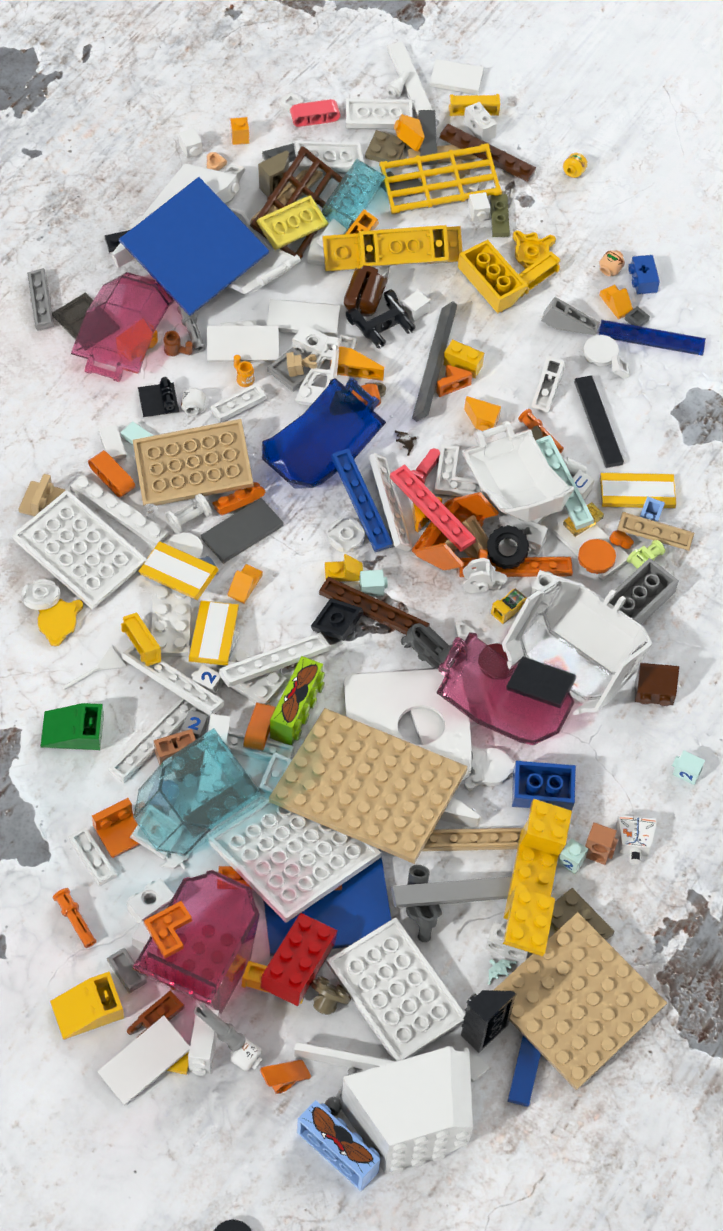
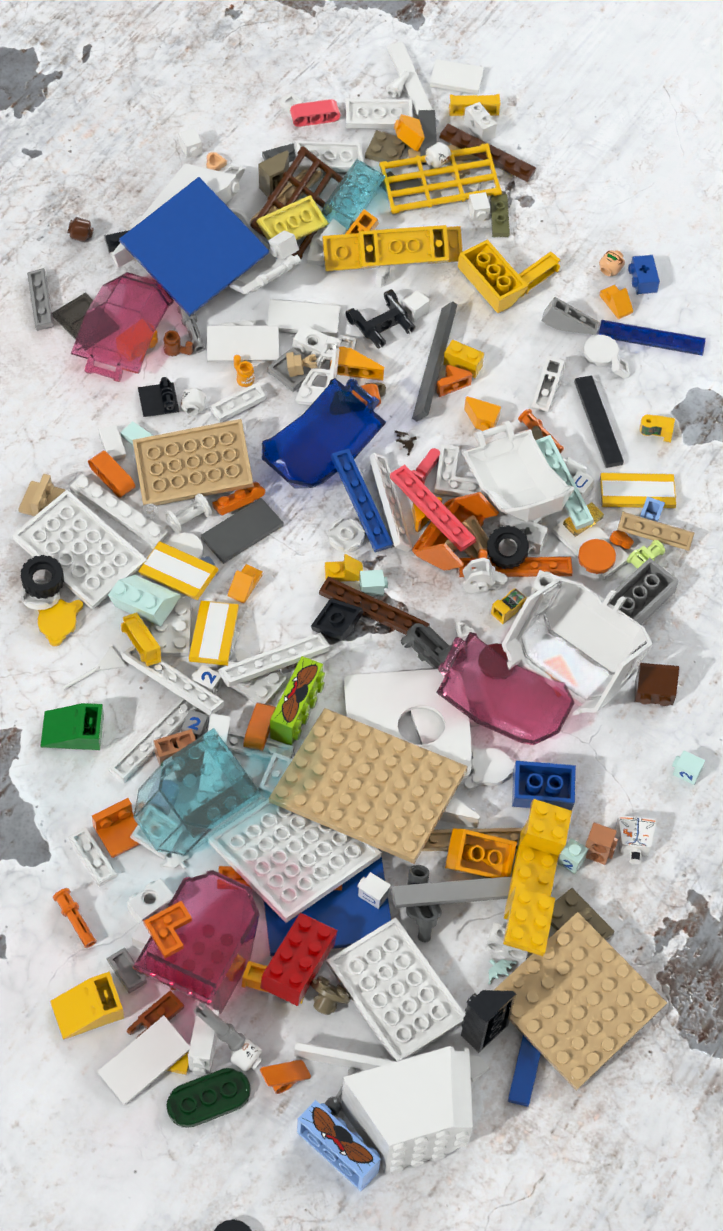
(42, 590): none -> black tyre
(80, 229): none -> reddish brown head
(144, 597): none -> light aqua slope
(208, 1097): none -> dark green tile
(239, 130): light orange brick -> none
(283, 245): none -> white brick
(365, 290): reddish brown cylinder -> none
(373, 890): none -> white brick
(437, 155): none -> white head
(480, 854): none -> light orange slope
(530, 247): yellow tile -> none
(541, 682): black tile -> none
(575, 165): yellow head -> none
(637, 317): dark grey tile -> none
(657, 426): none -> yellow leg

